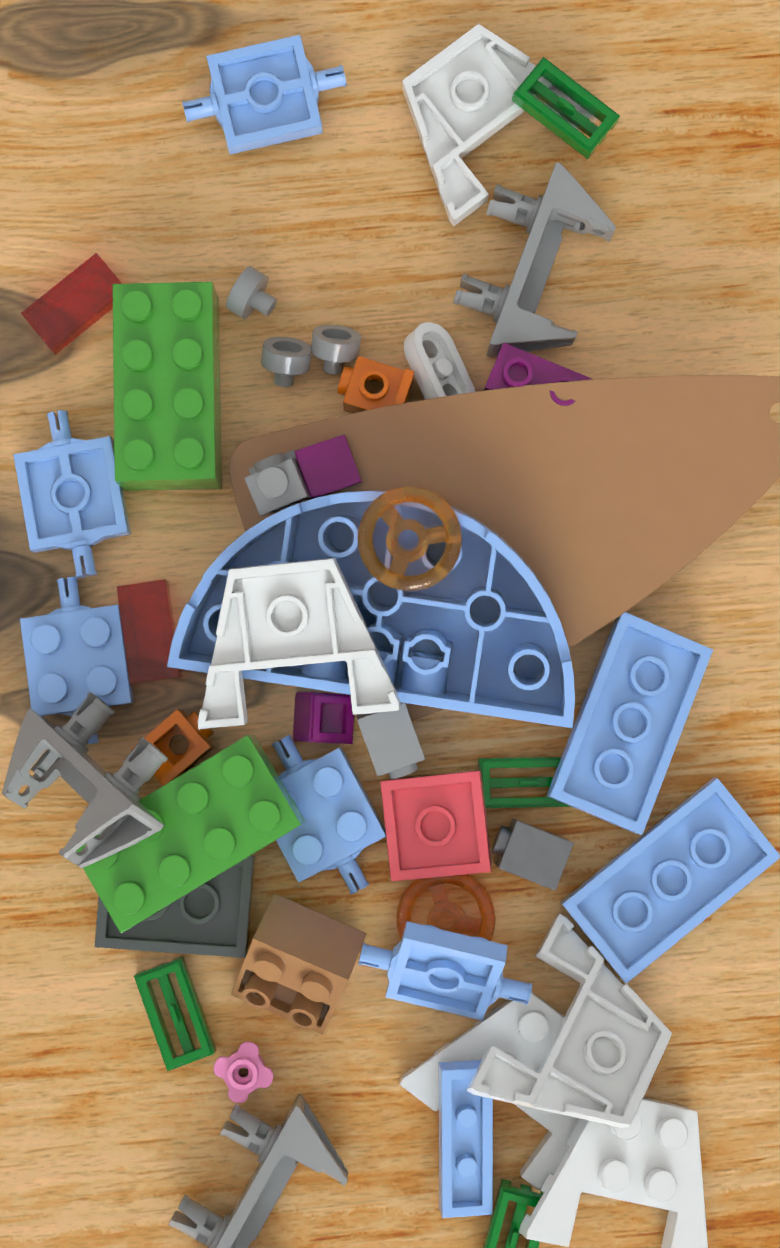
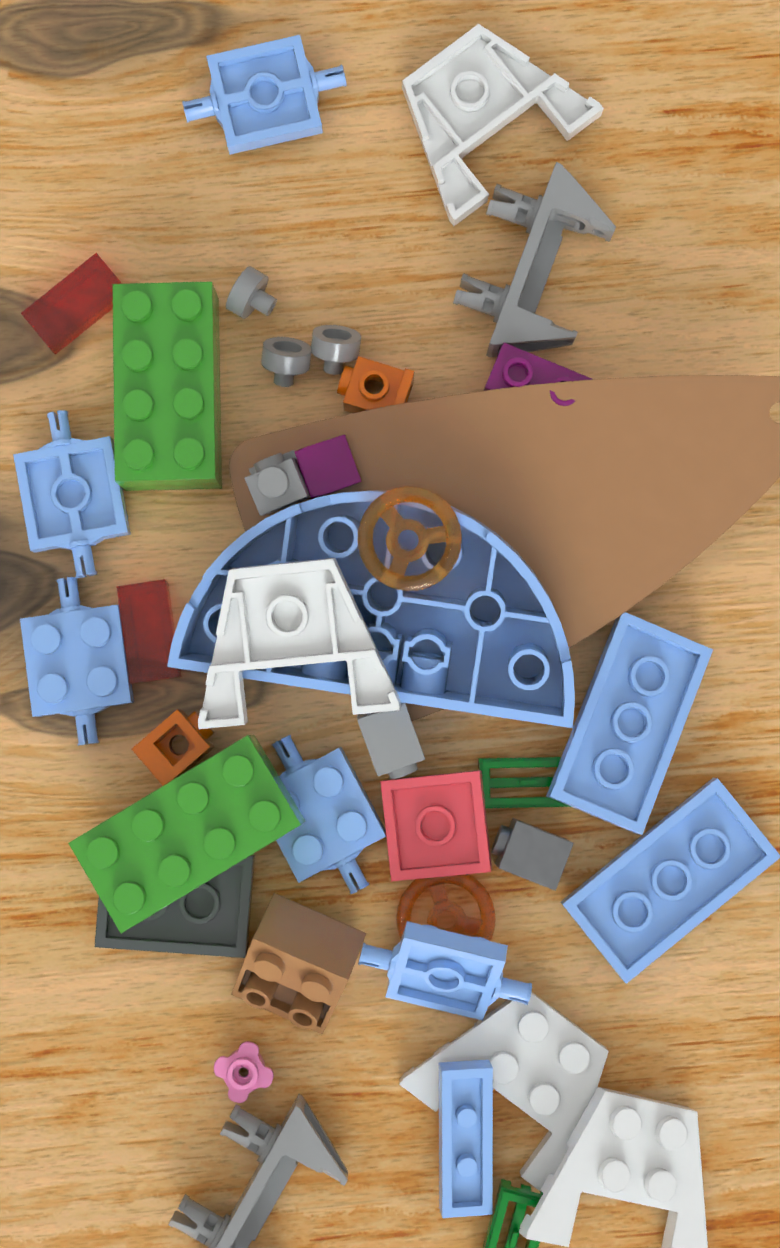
(111, 797): light grey hose -> none
(193, 1005): green tile -> none
(323, 718): magenta slope -> none
(436, 362): white plate -> none
(553, 121): green tile -> none
(600, 1052): white wing -> none

